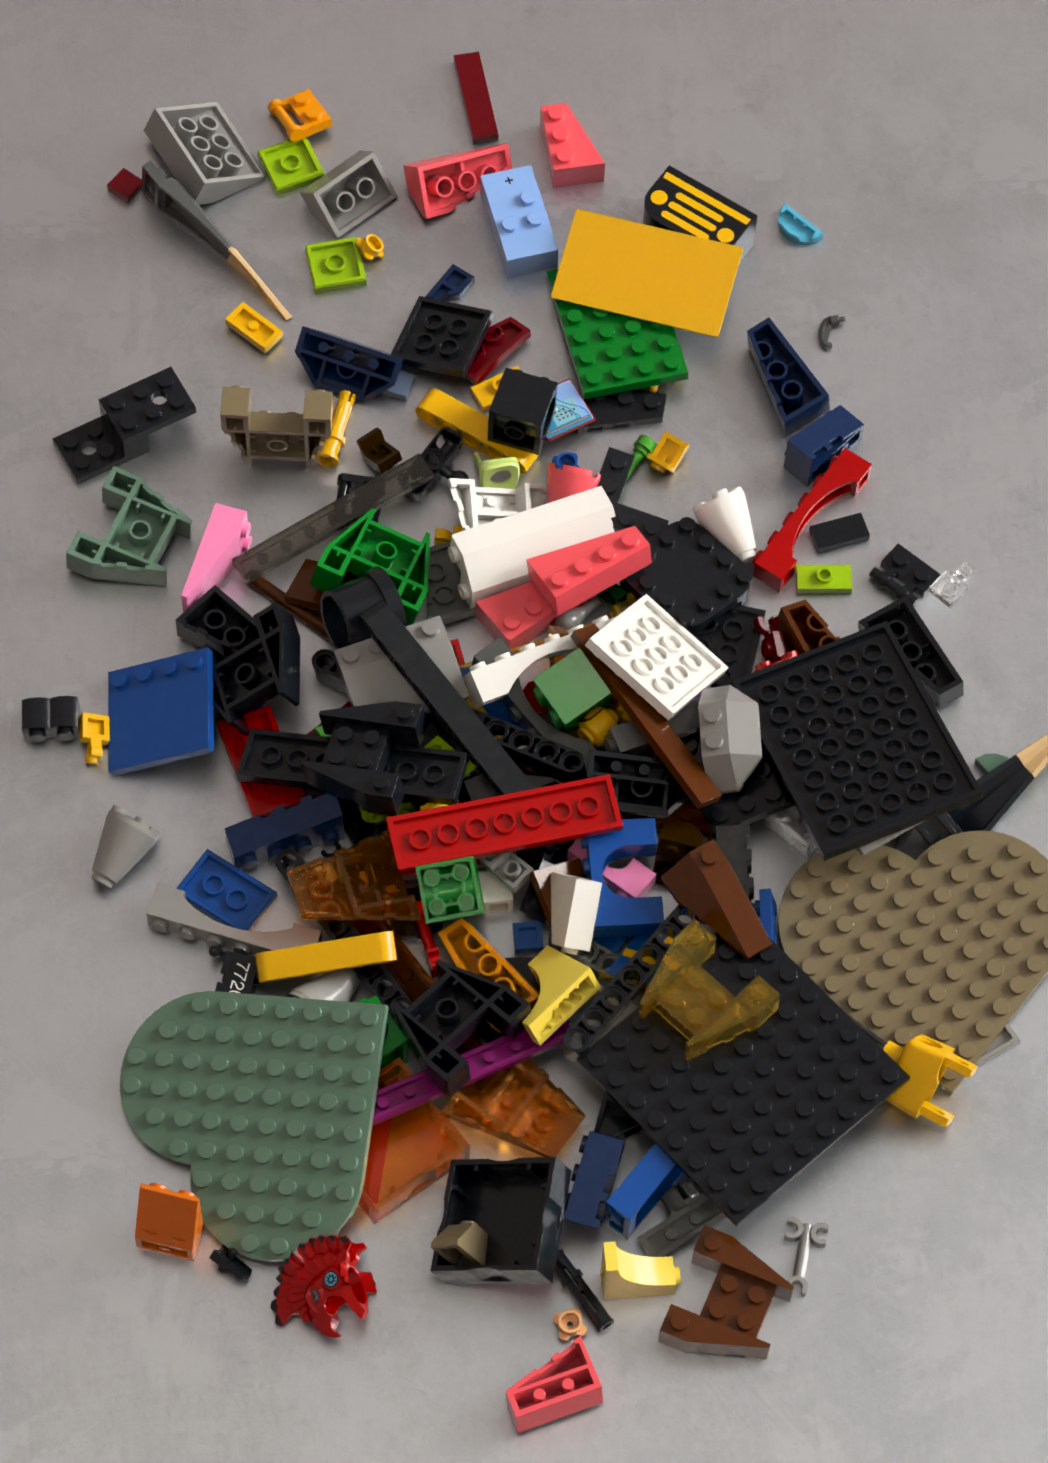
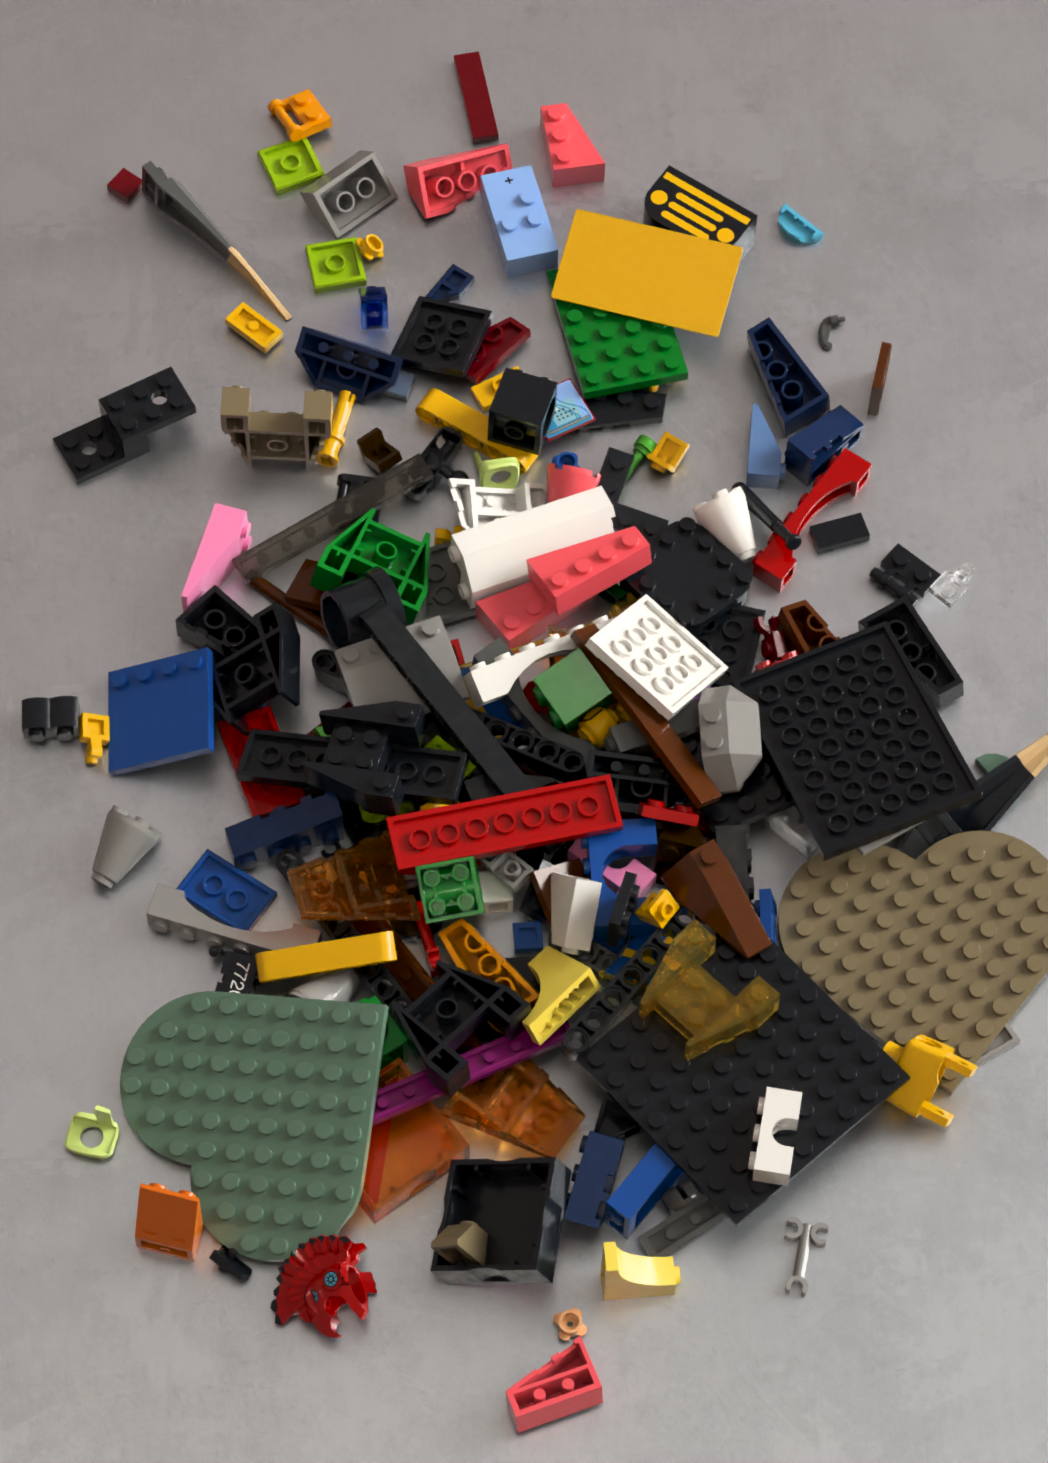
(100, 1119): none -> yellowish green piece
(134, 539): sand green wedge -> none
(203, 150): light grey slope -> none
(373, 307): none -> clear blue slope
(577, 615): light grey piece -> none
(600, 1318): black pin -> none
(624, 906): none -> black plate
(657, 810): none -> red plate
(657, 908): none -> yellow bracket
(734, 1304): reddish brown wedge -> none
(764, 454): none -> medium blue slope
(764, 514): none -> black piece
(779, 1112): none -> white arch
(823, 579): lime plate -> none
(879, 379): none -> reddish brown tile

